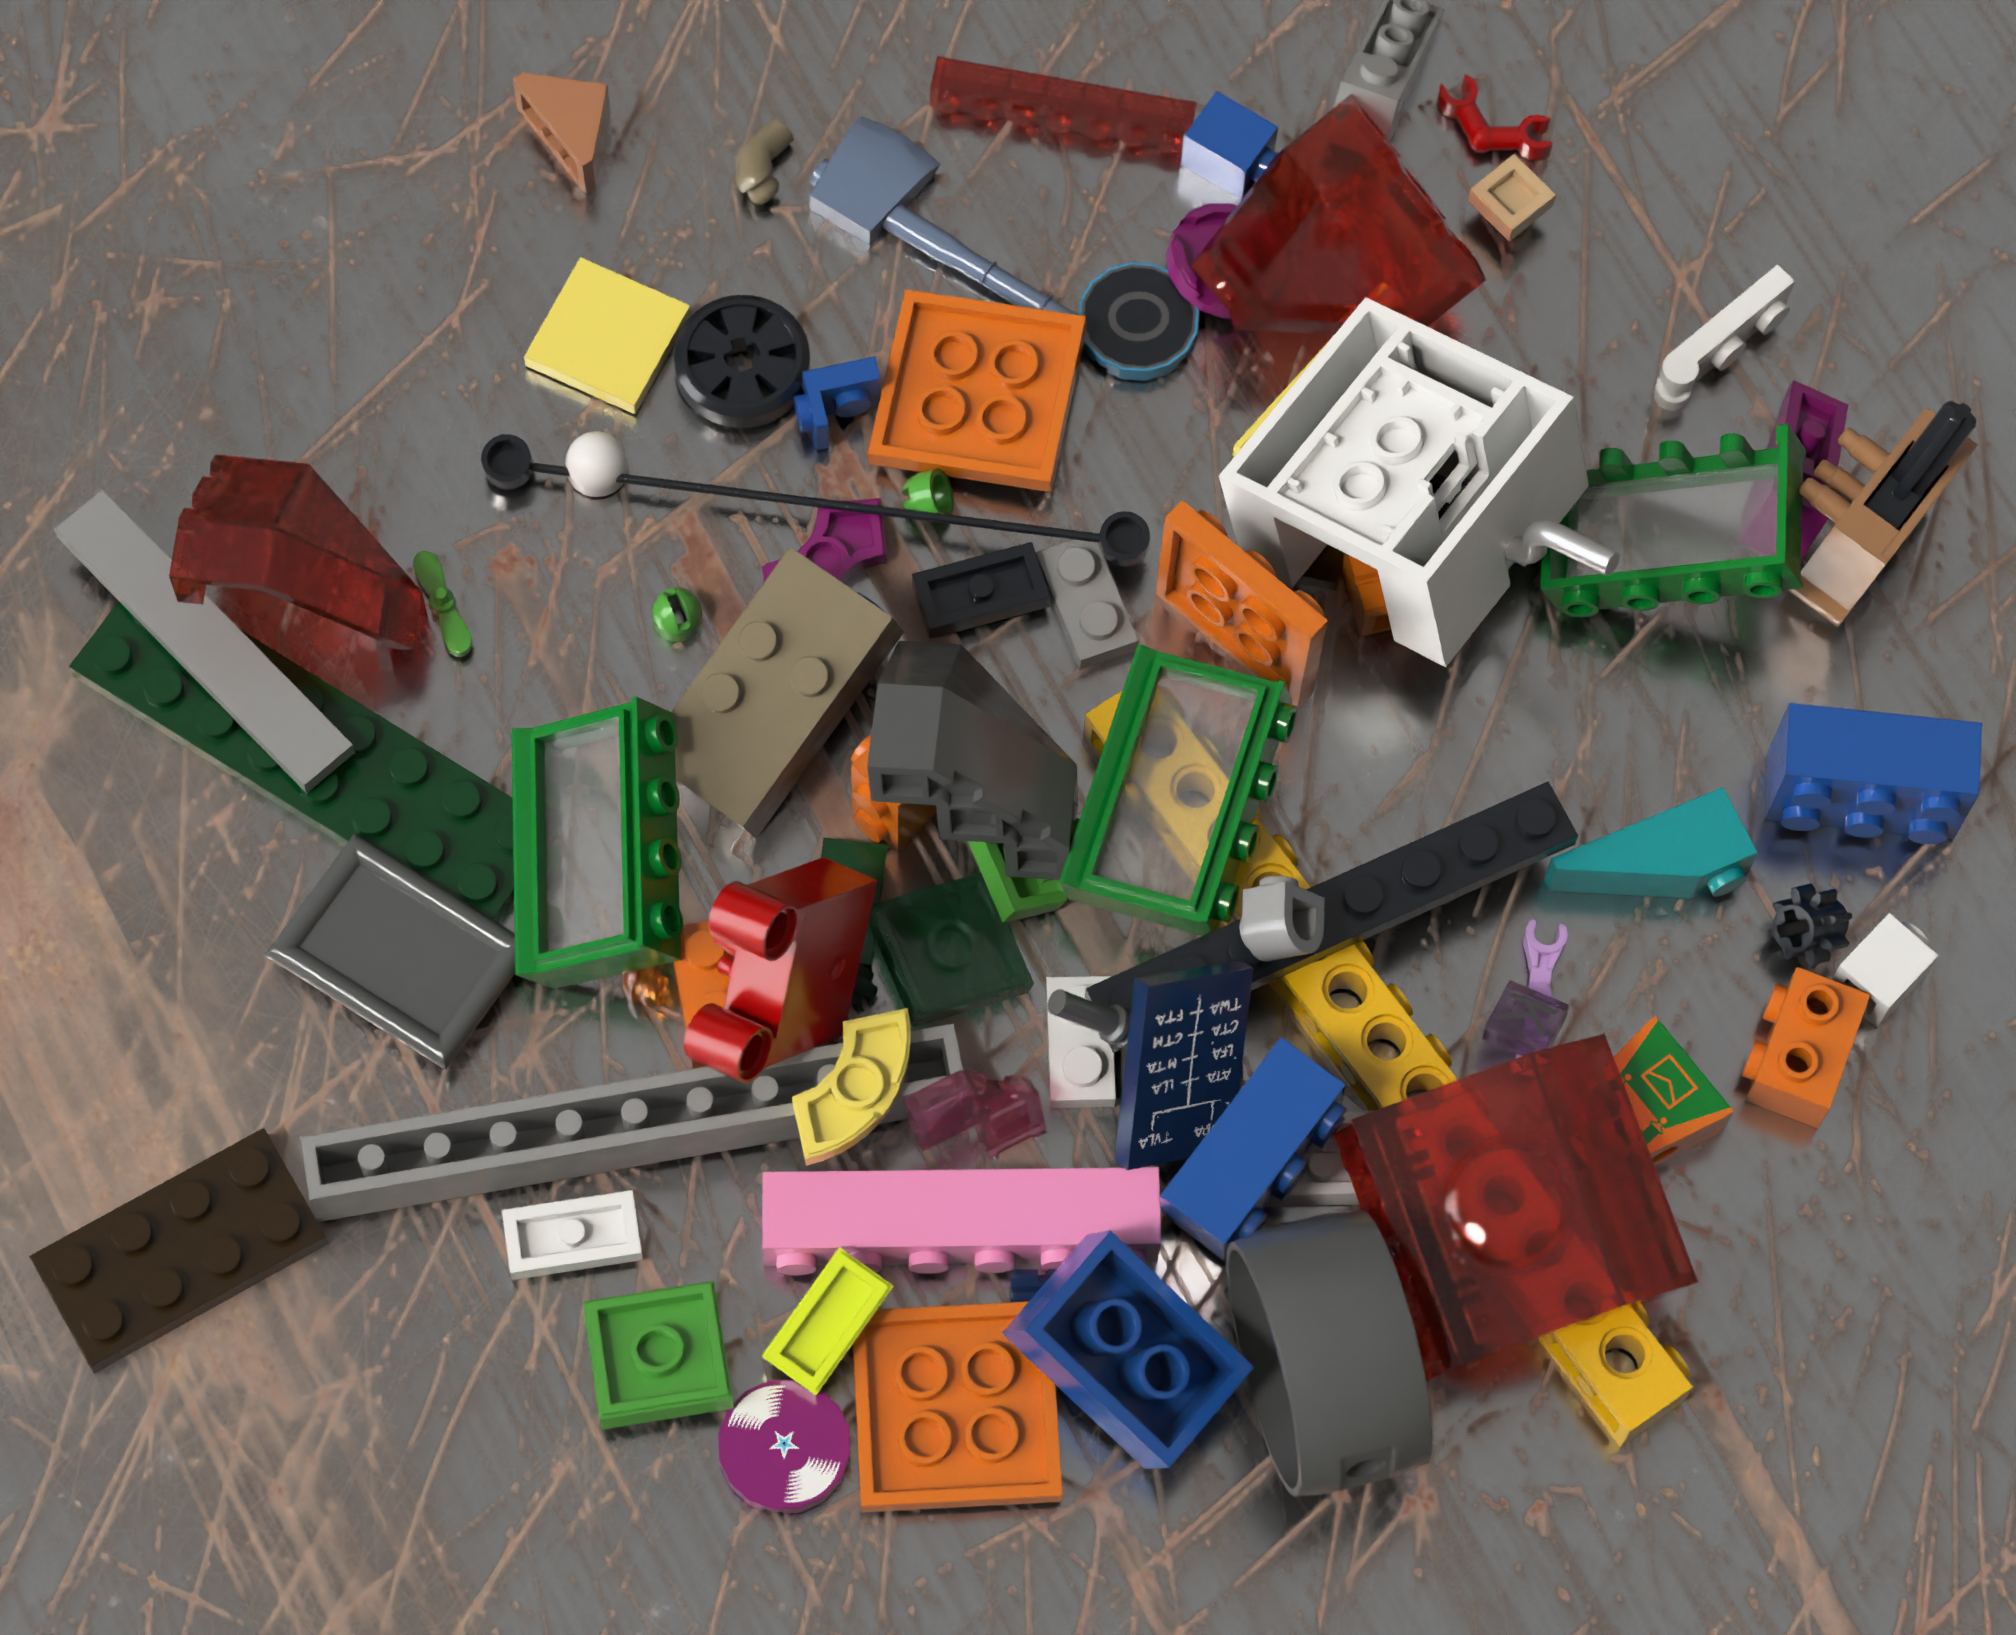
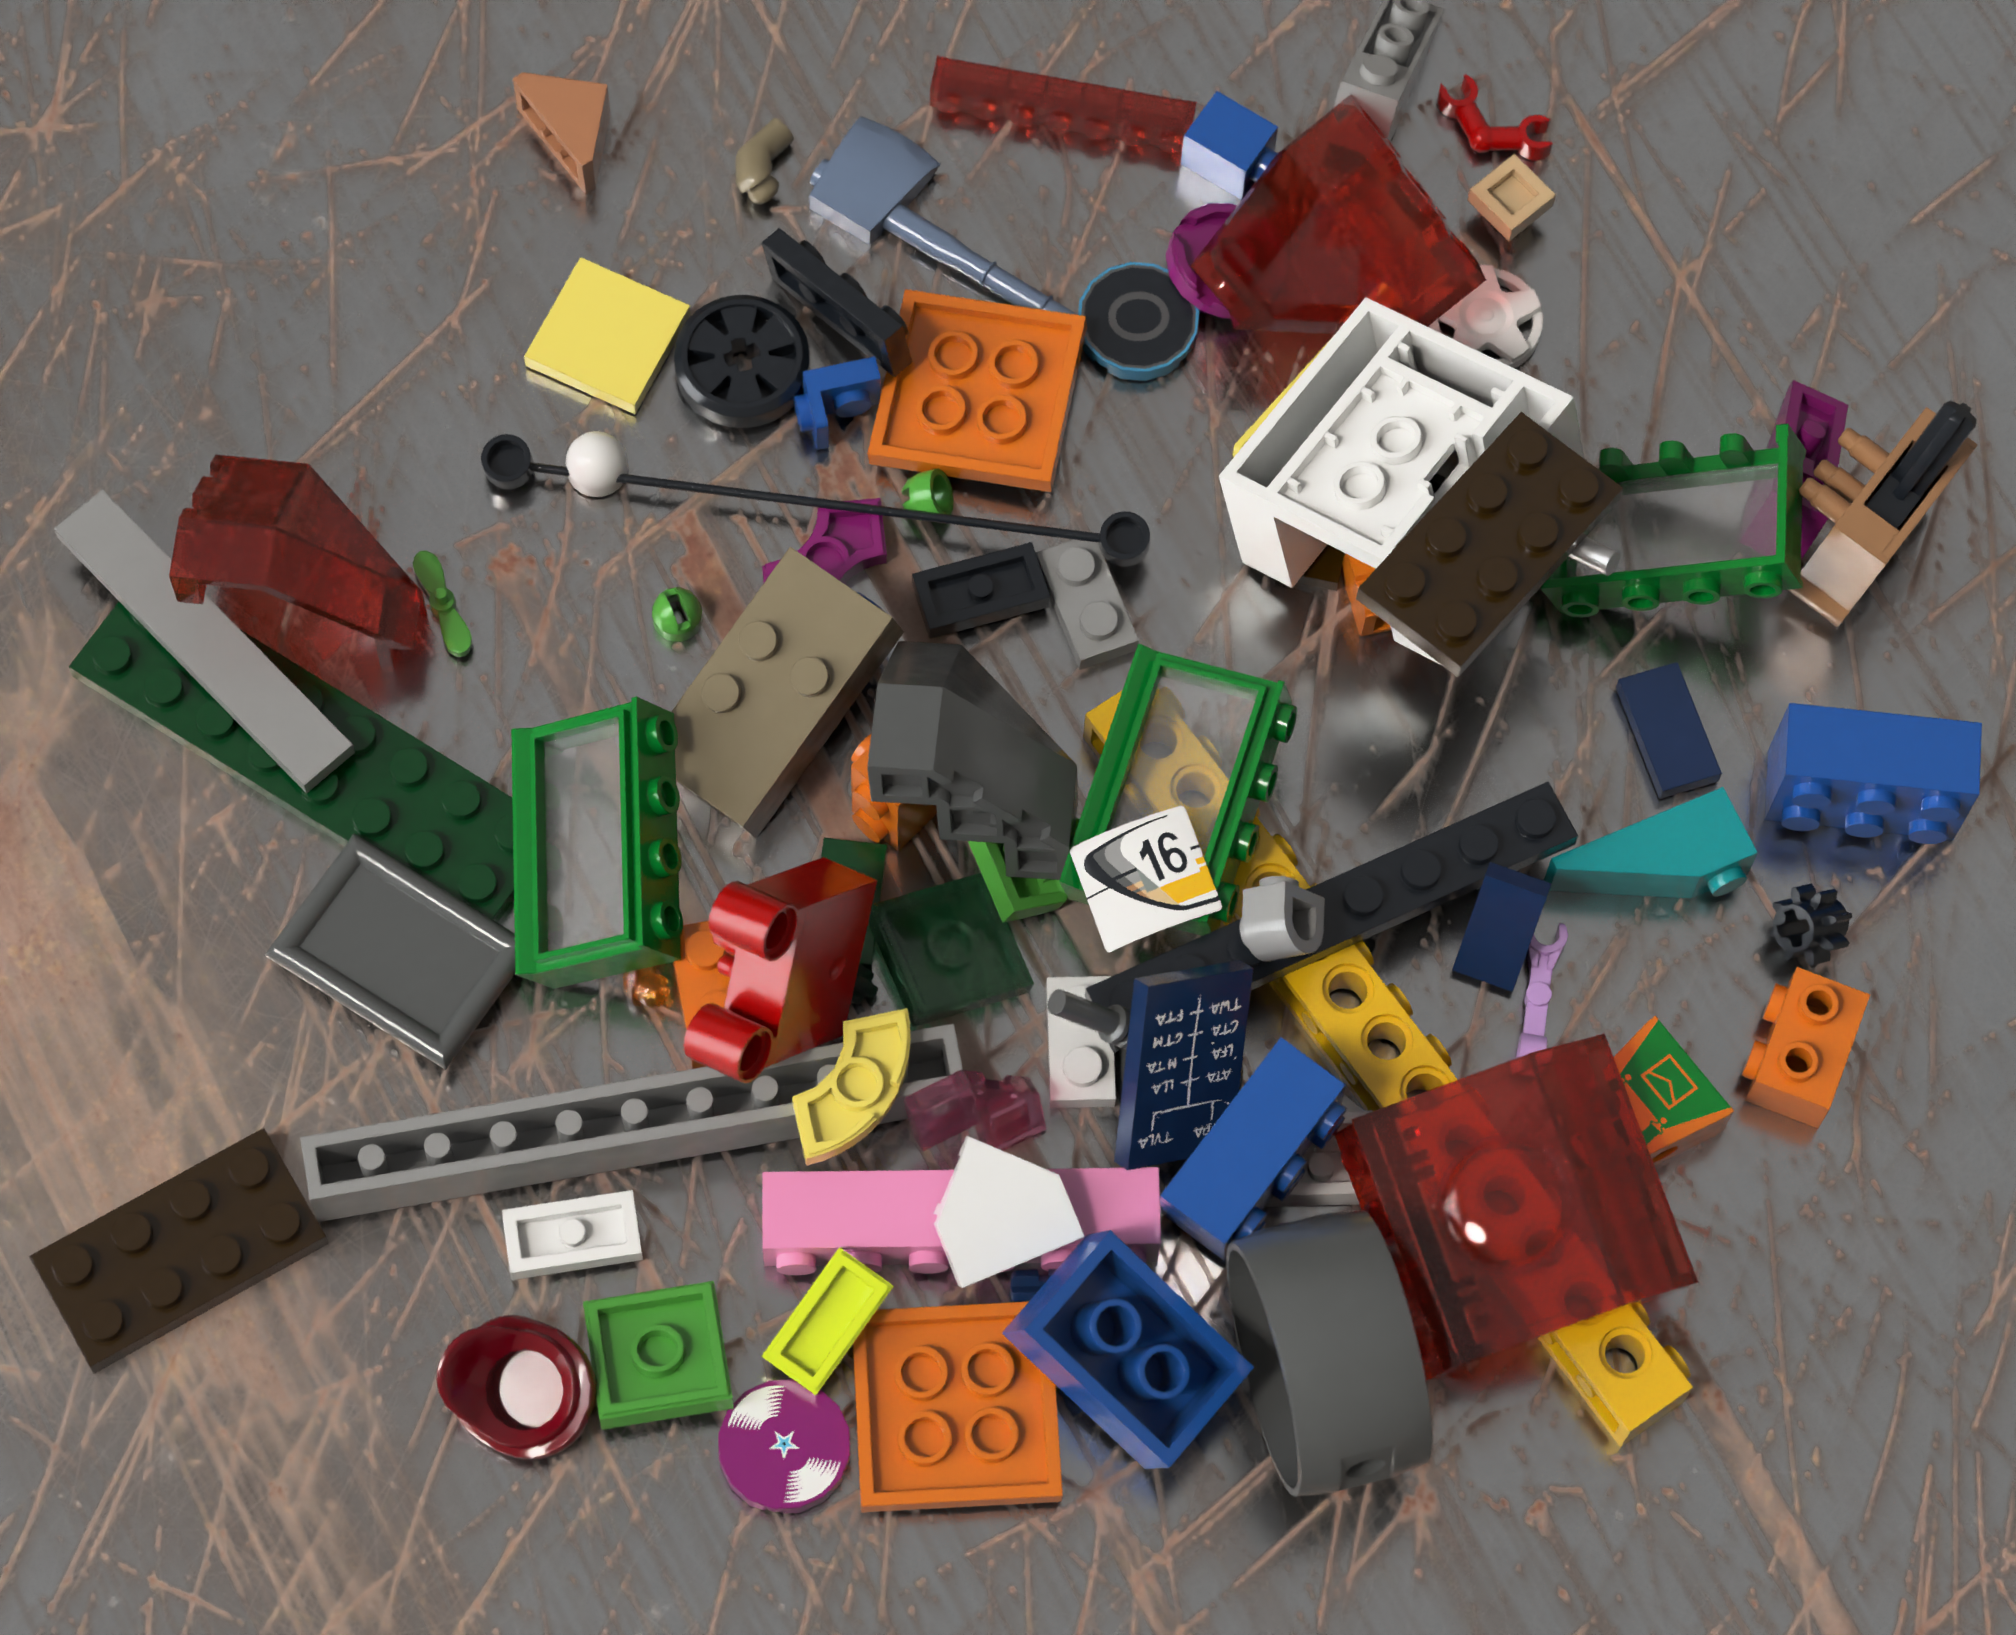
(518, 1386): none -> dark red piece
(838, 301): none -> black plate
(1001, 1213): none -> white slope
(1145, 877): none -> sticker
(1240, 602): orange plate -> none
(1489, 544): none -> dark brown plate
(1492, 317): none -> white wheel
(1501, 926): none -> dark blue tile
(1525, 1020): clear purple tile -> none
(1668, 730): none -> dark blue tile
(1723, 338): white plate -> none
(1887, 966): white brick -> none

